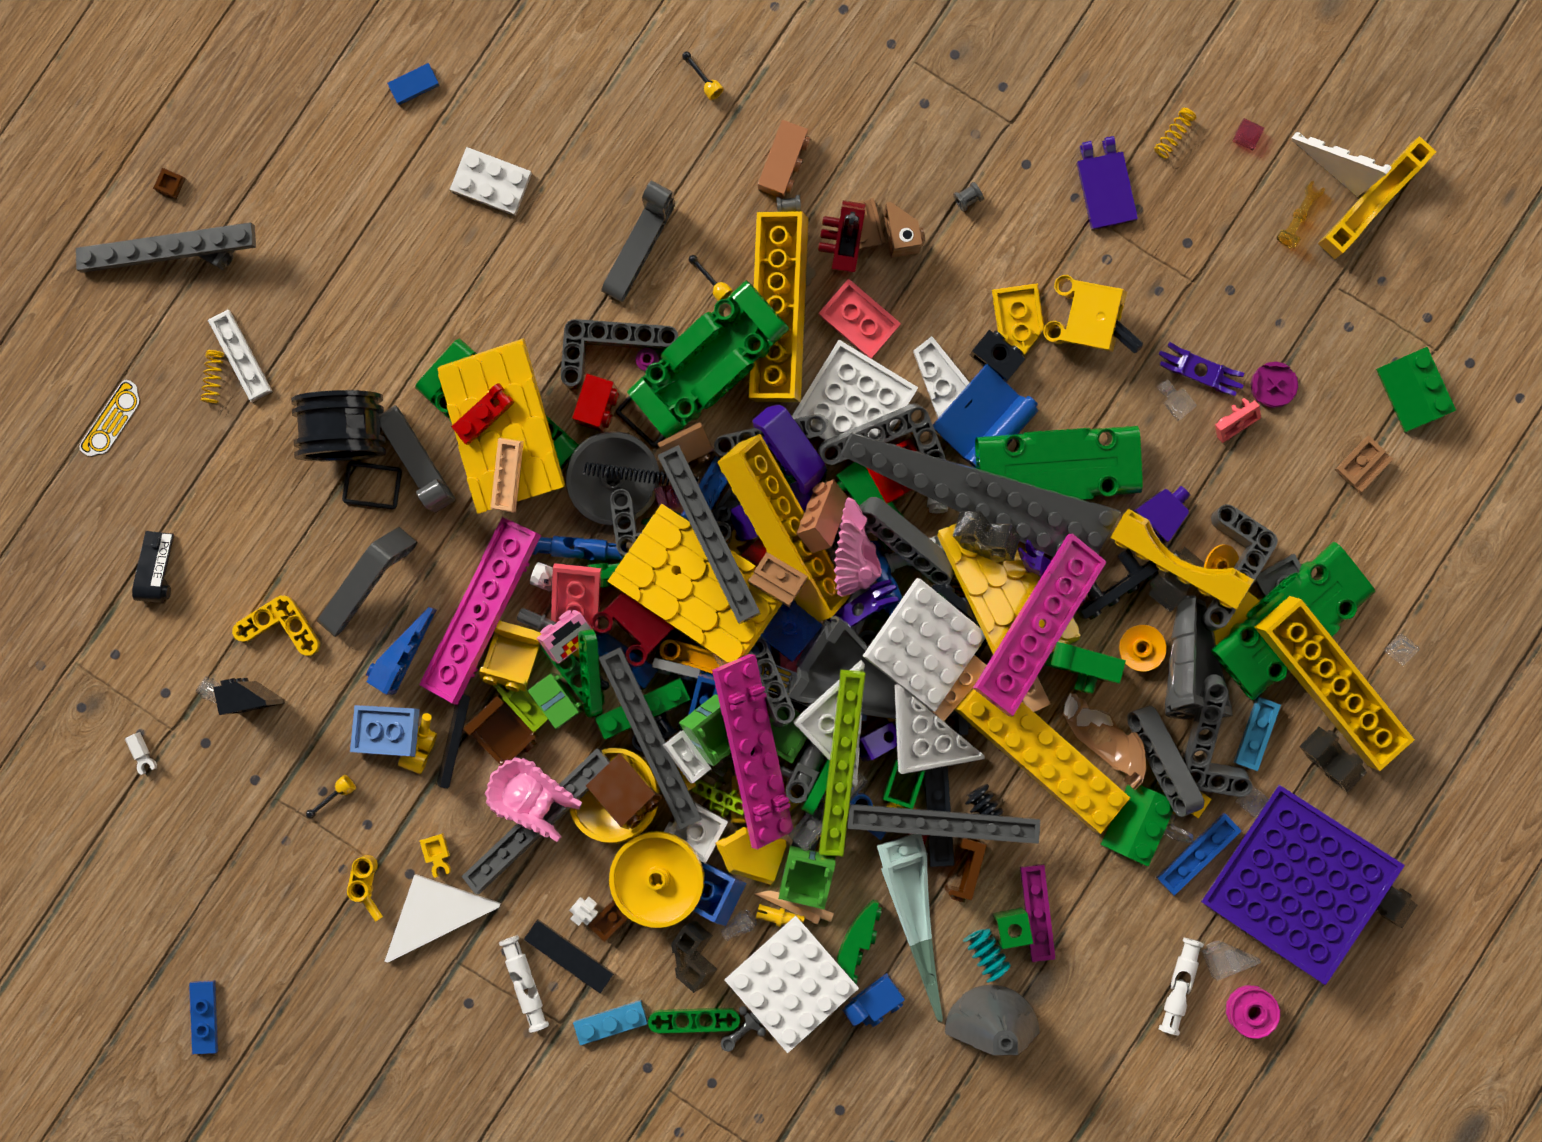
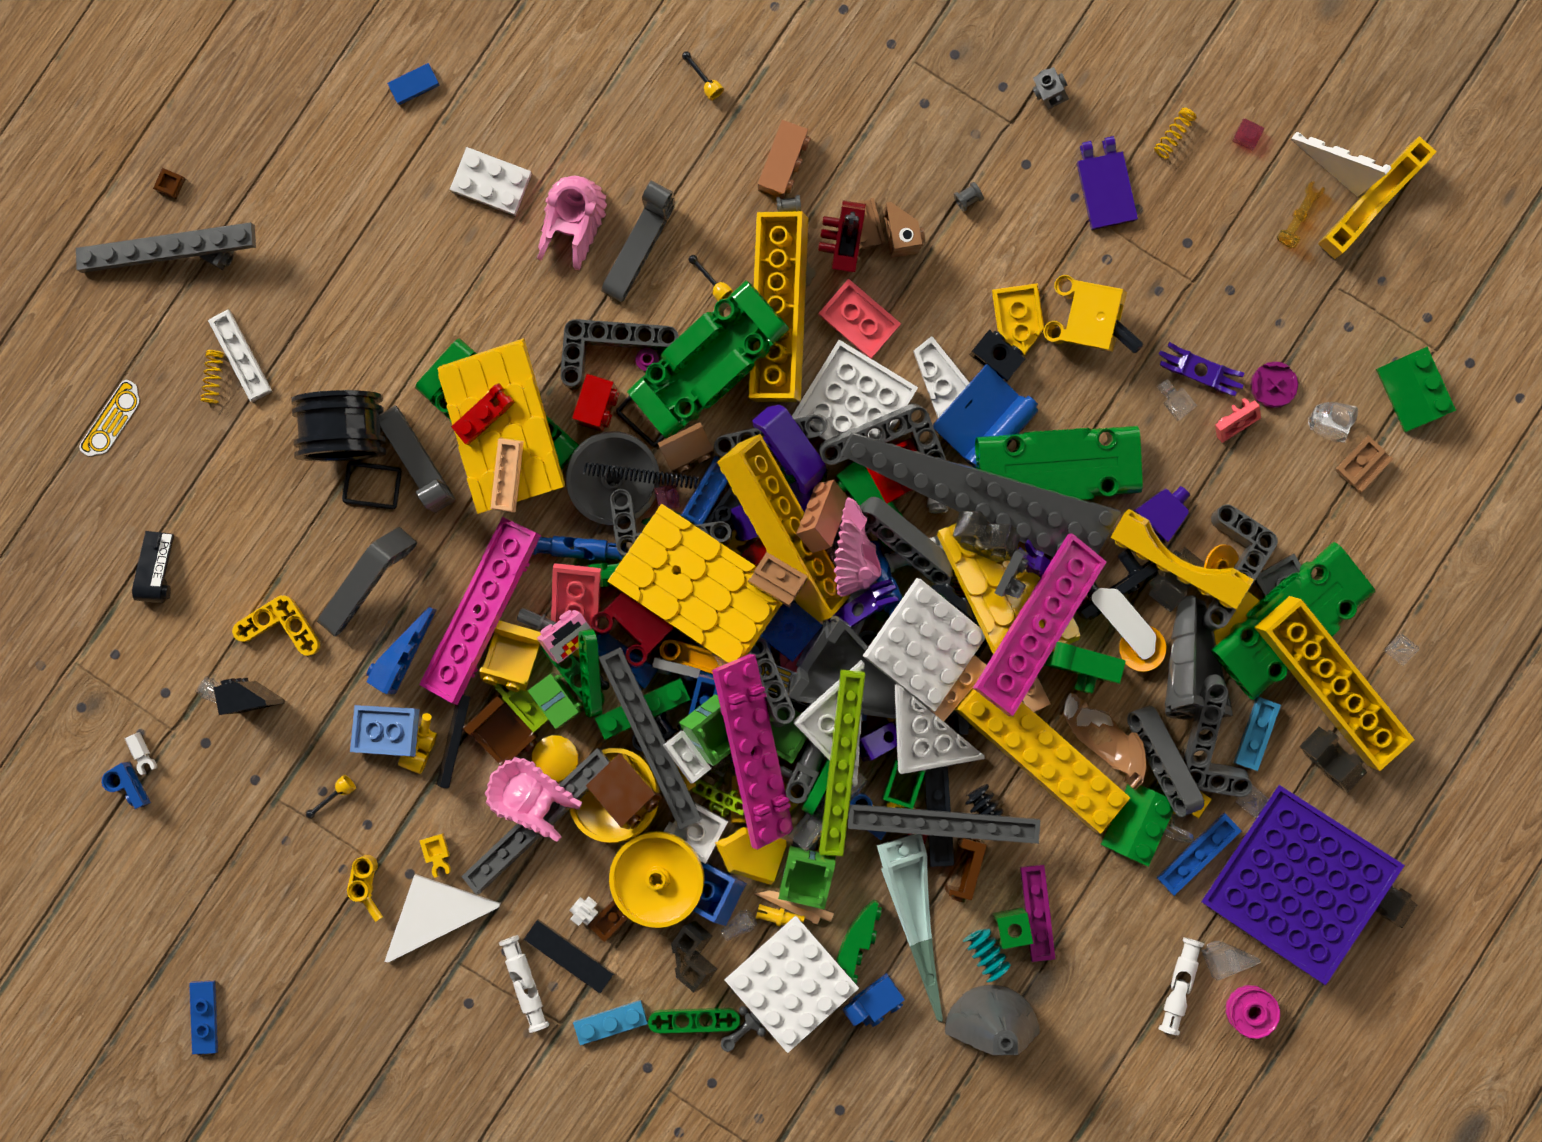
(129, 782): none -> blue plate
(542, 576): white rock -> none
(555, 757): none -> yellow dish
(575, 210): none -> bright pink piece
(709, 535): dark grey plate -> none
(1009, 584): none -> dark grey hinge
(1050, 87): none -> dark grey brick
(1126, 621): none -> white sticker
(1333, 420): none -> clear piece

